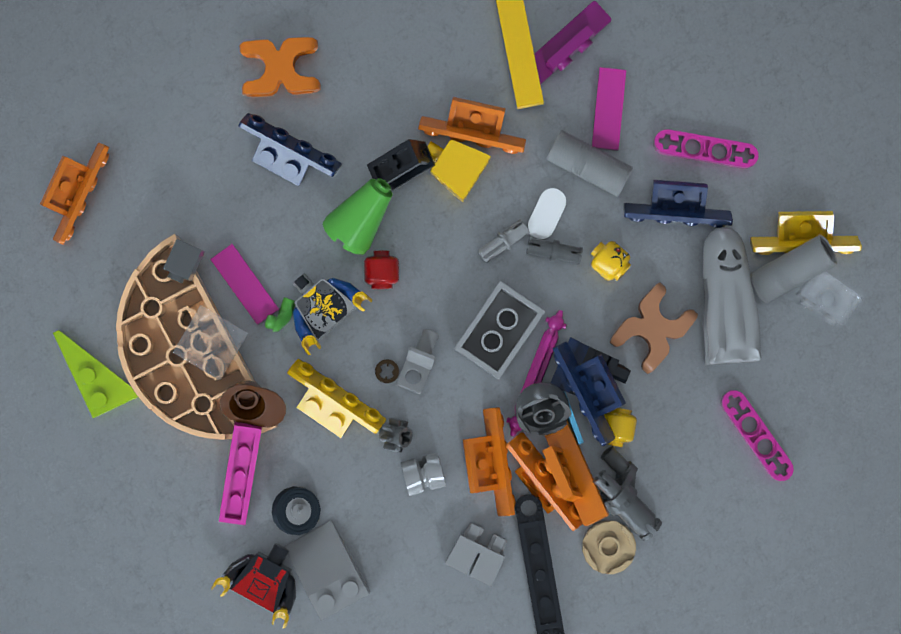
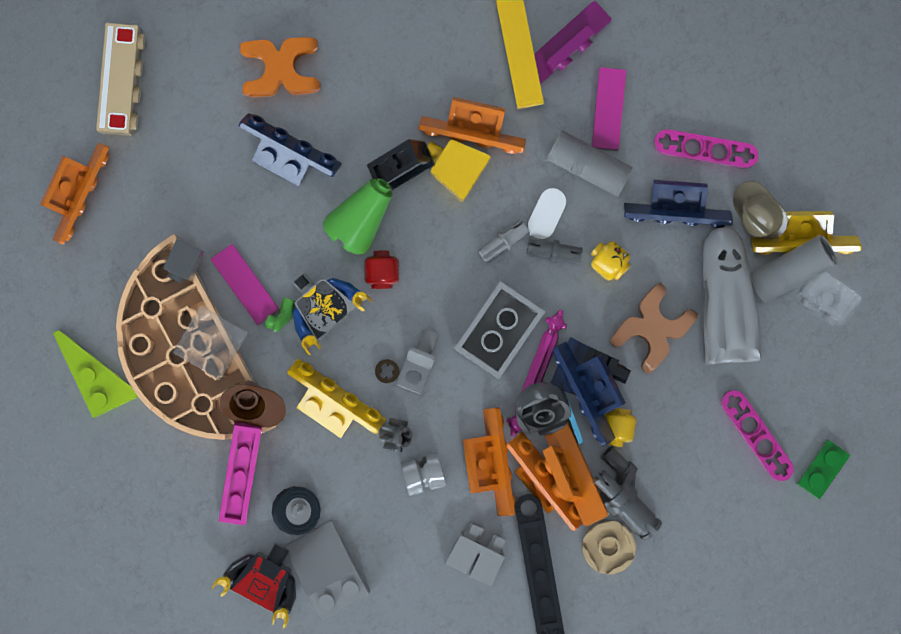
(119, 79): none -> tan brick
(759, 211): none -> dark tan piece
(823, 469): none -> green plate

